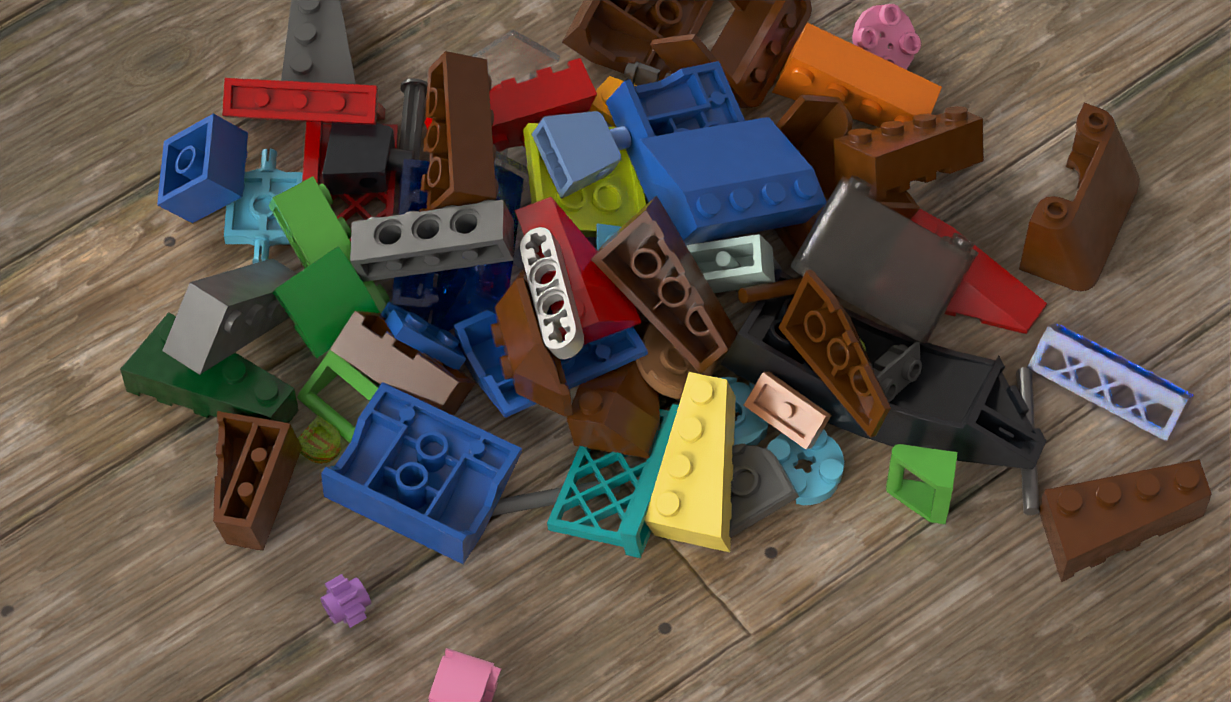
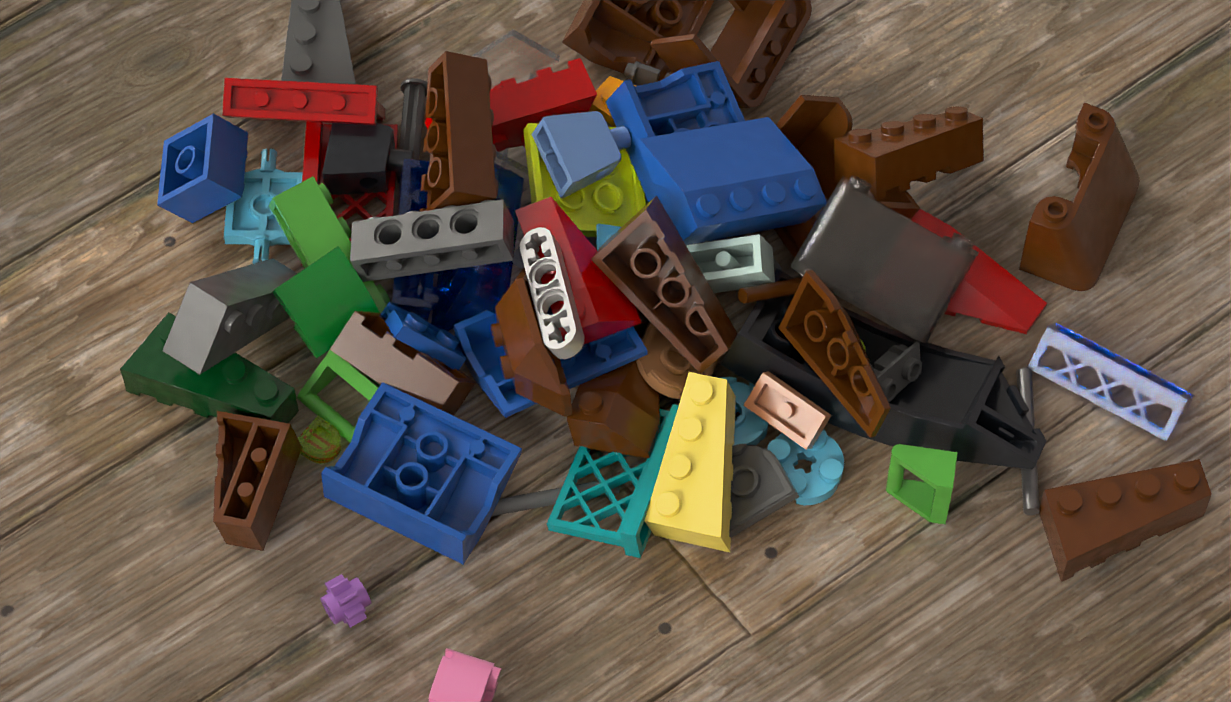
(864, 82): orange wedge -> none
(895, 31): bright pink plate -> none

